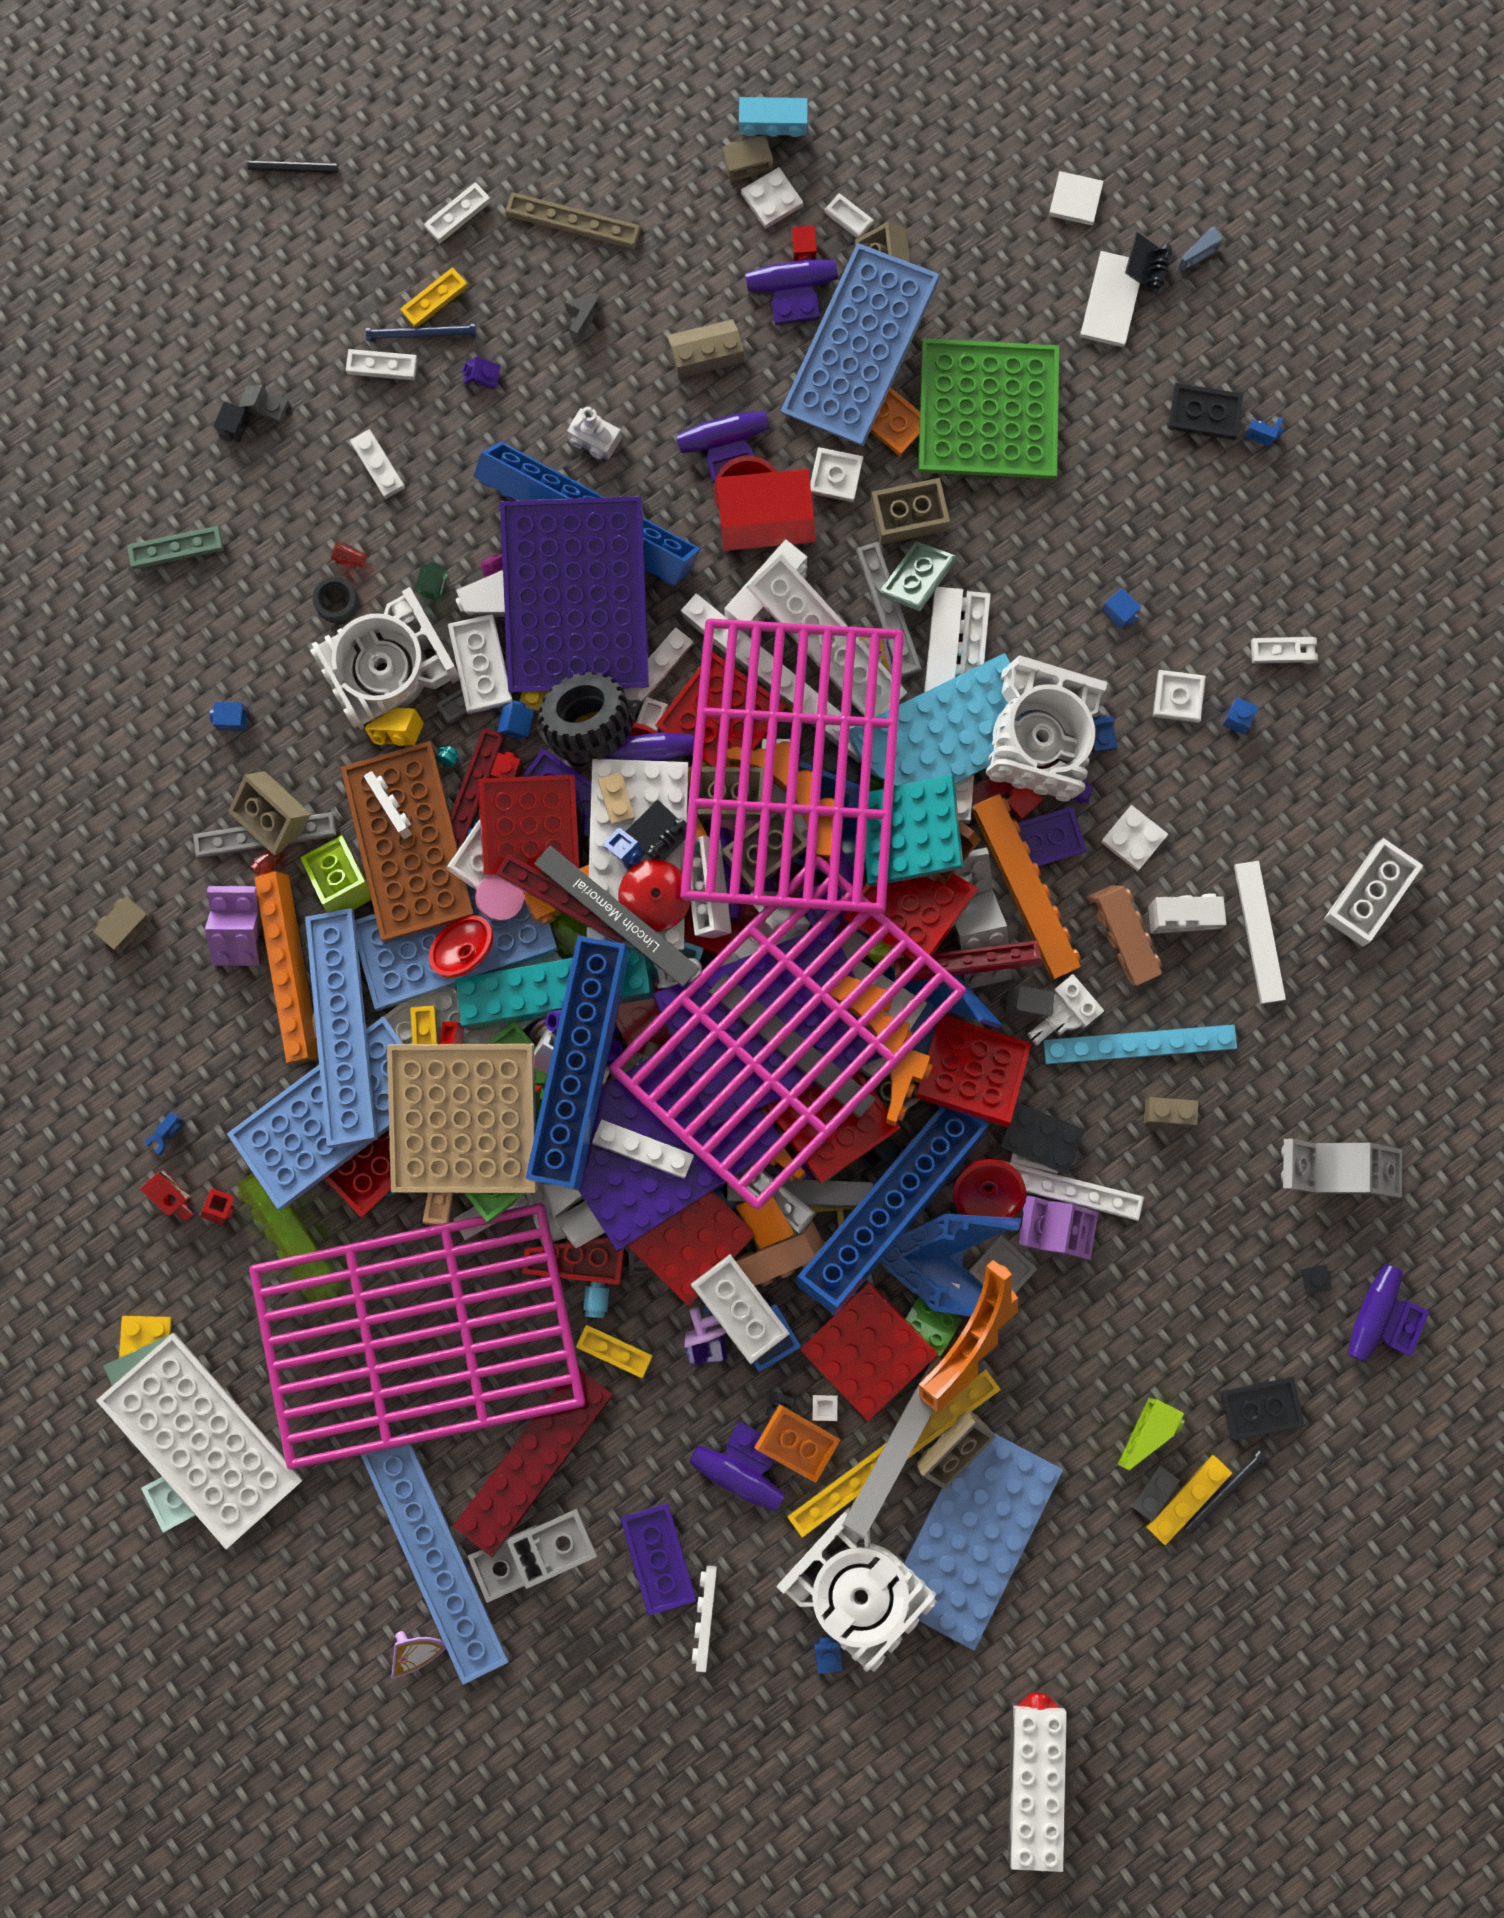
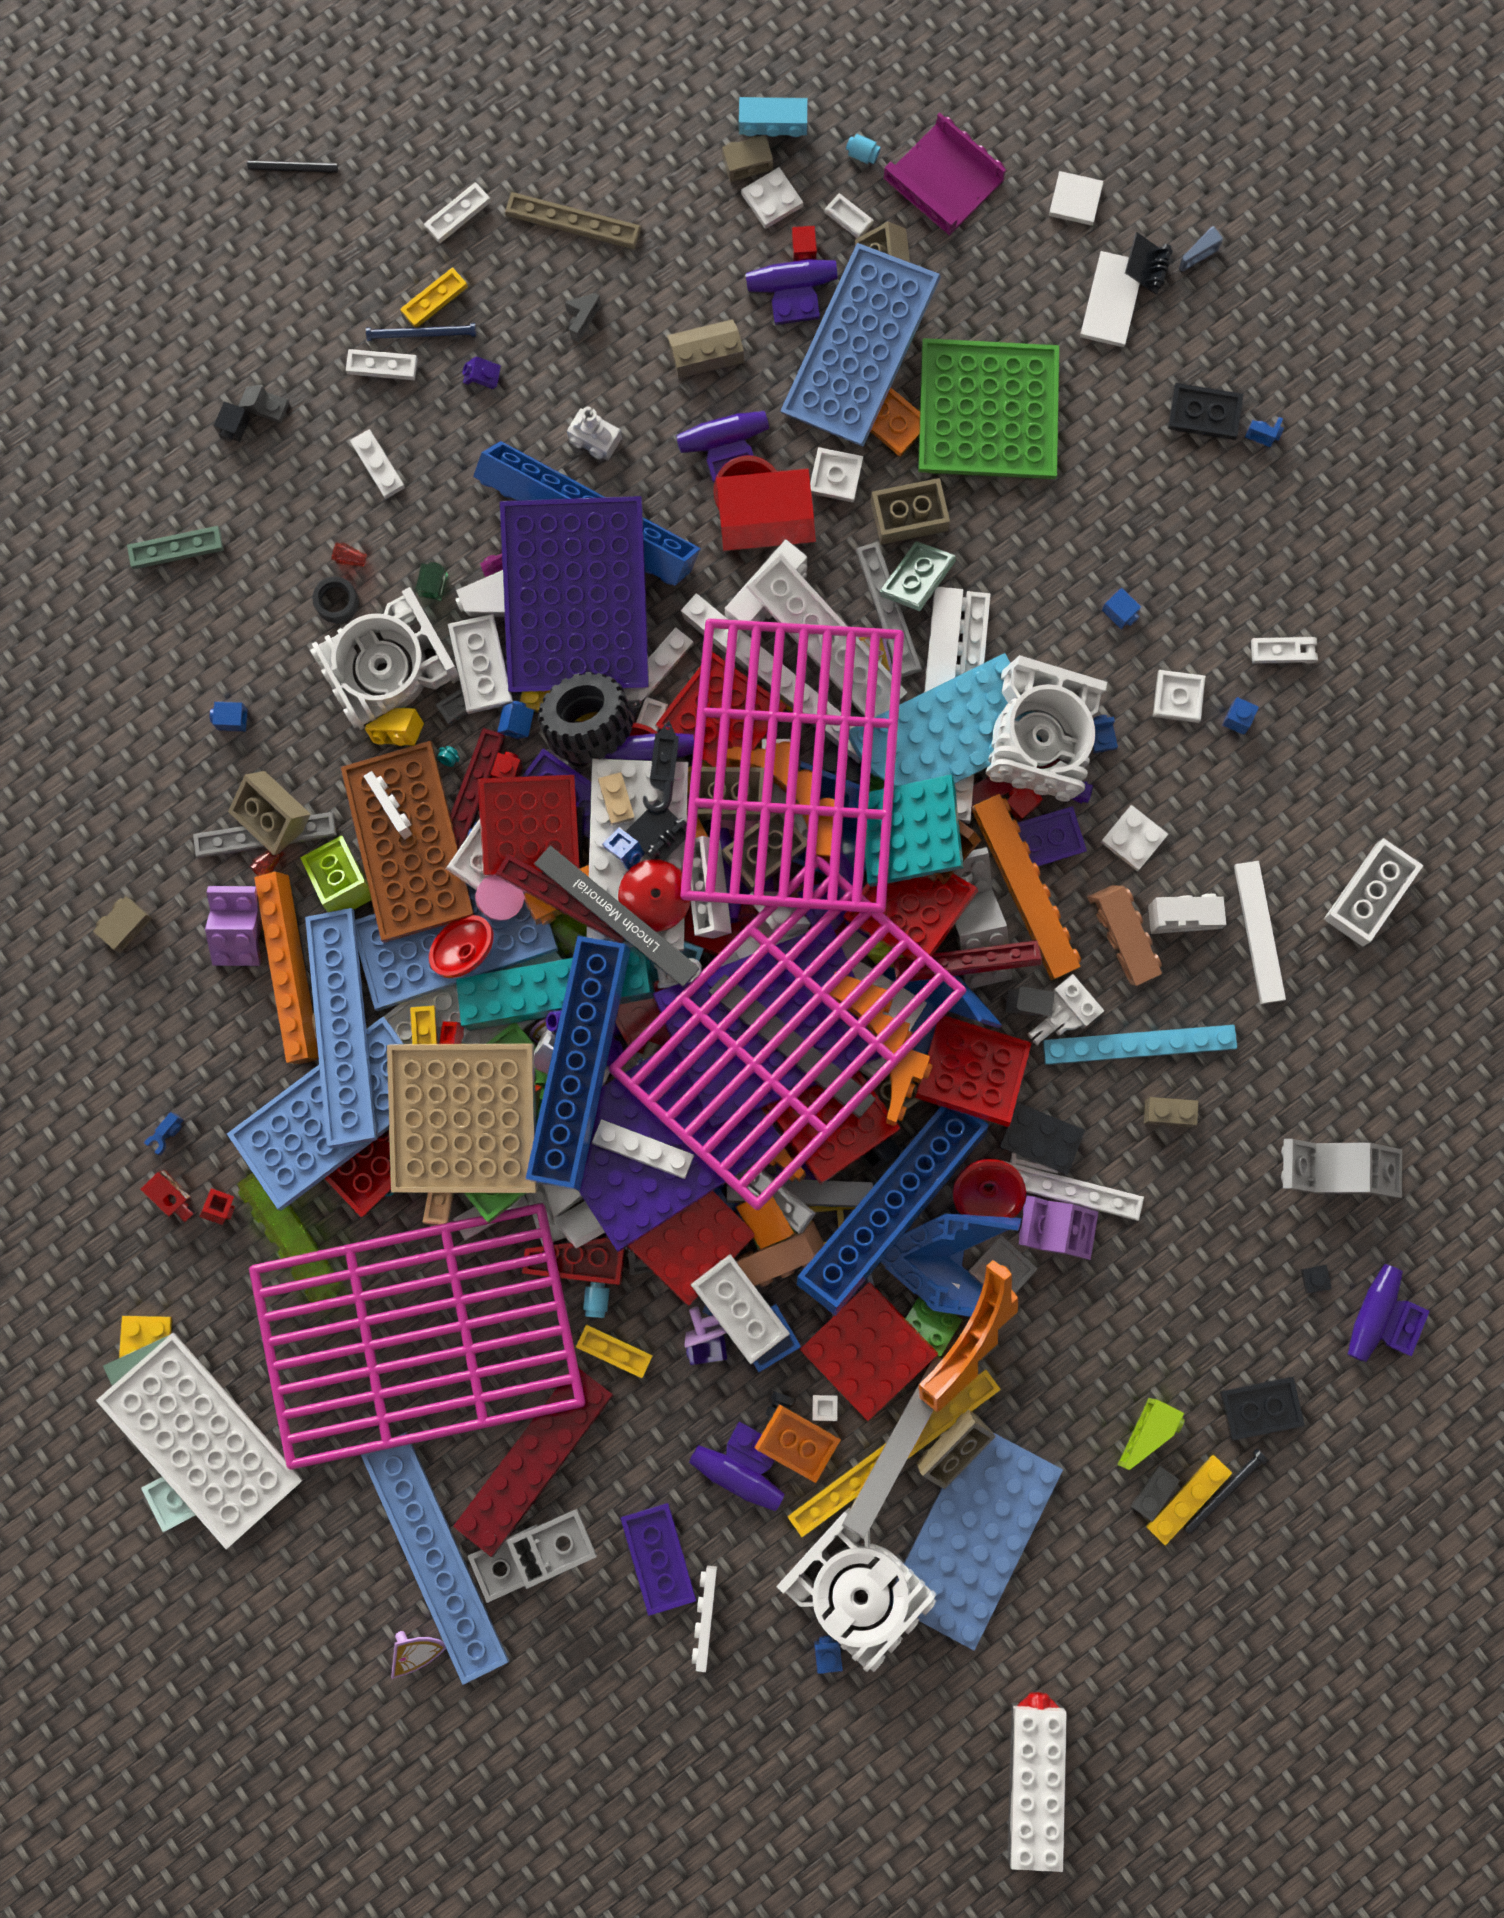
(663, 767): none -> black plate
(863, 149): none -> medium azure brick
(946, 175): none -> magenta panel

